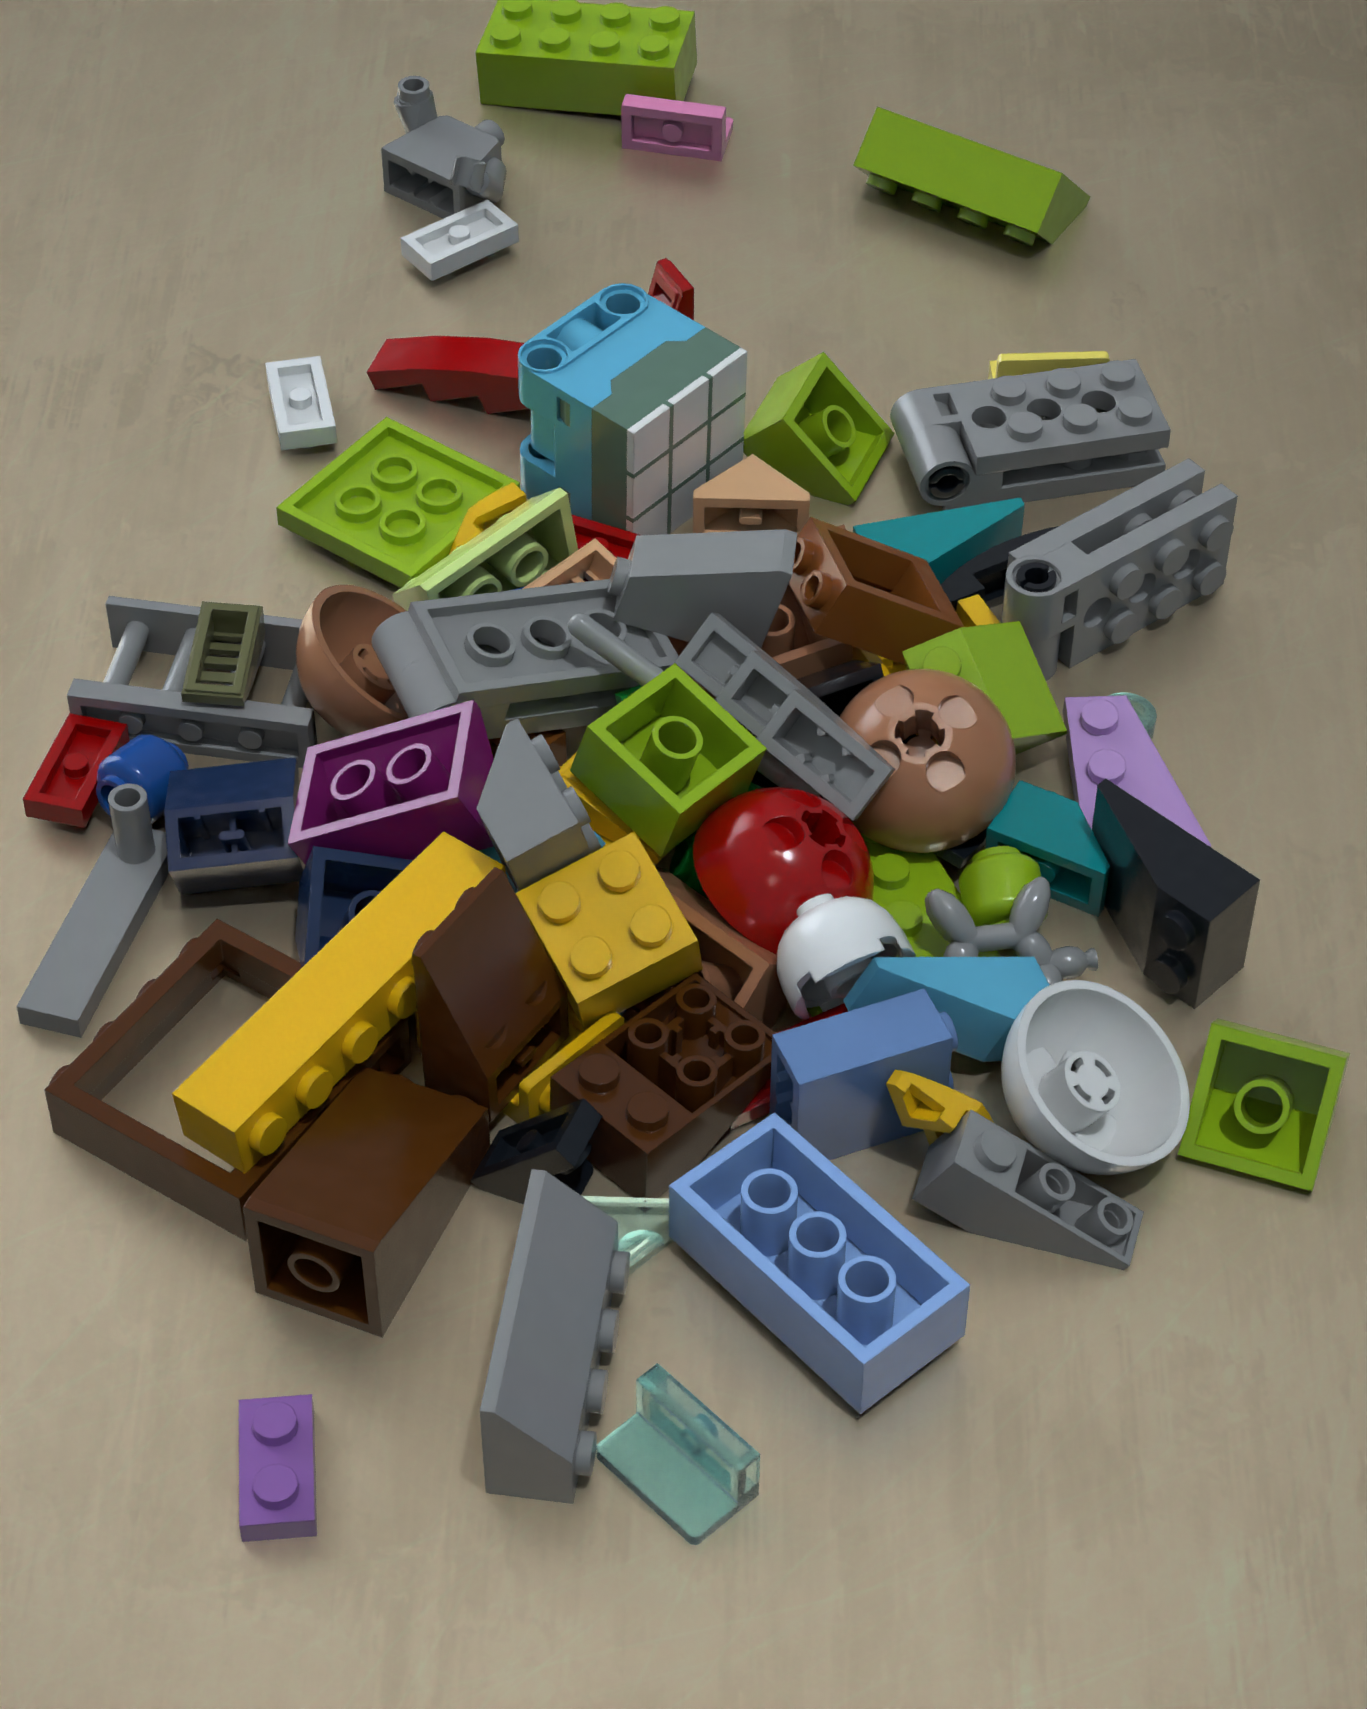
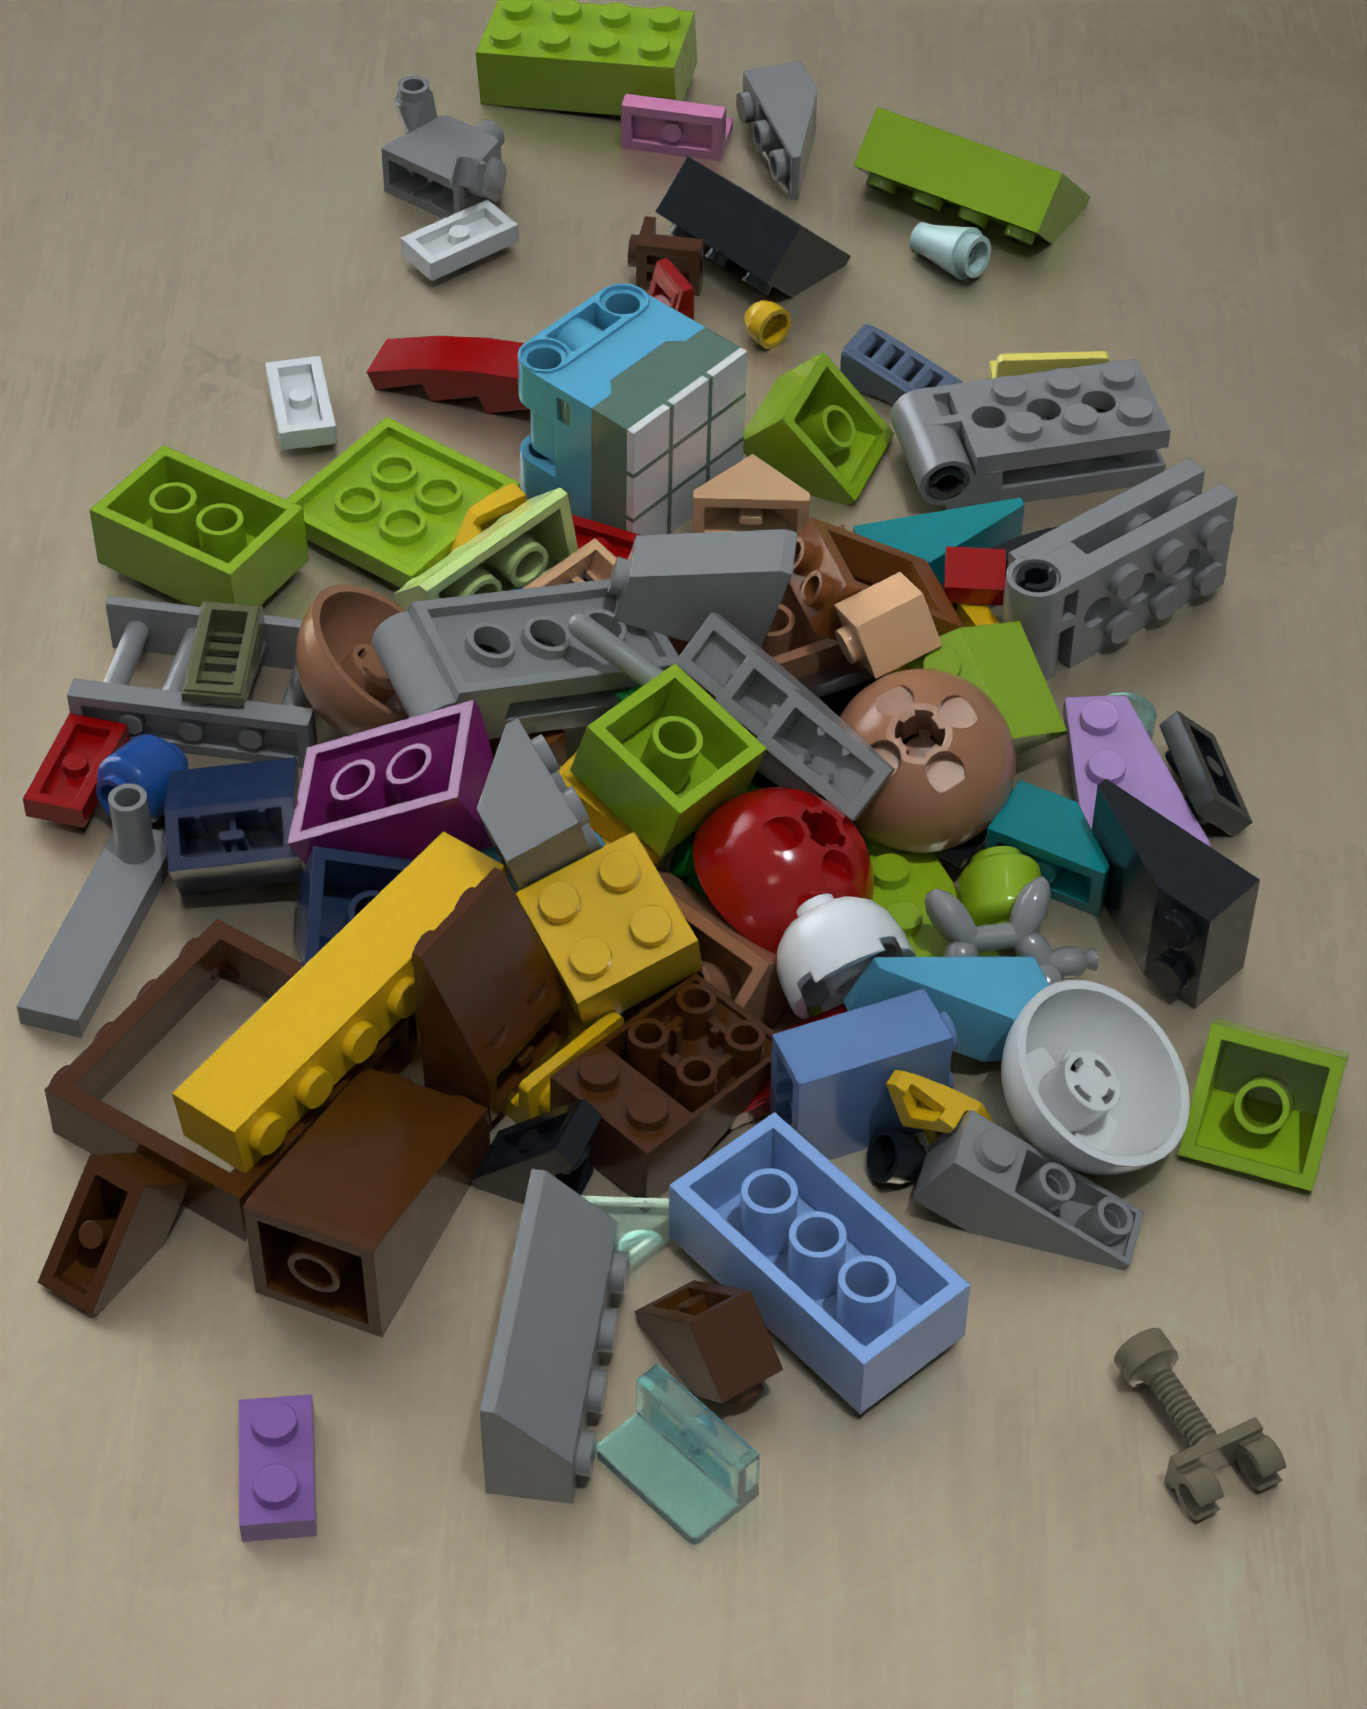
(111, 1228): none -> reddish brown slope
(198, 532): none -> lime brick
(649, 247): none -> reddish brown bracket
(712, 1340): none -> reddish brown slope
(747, 232): none -> black slope
(767, 323): none -> yellow hinge
(781, 112): none -> light grey slope
(881, 364): none -> sand blue slope
(886, 626): none -> light nougat brick
(895, 1156): none -> black hinge
(953, 248): none -> light aqua cone
(975, 575): none -> red tile
(1149, 1361): none -> dark tan bar
(1205, 774): none -> black plate

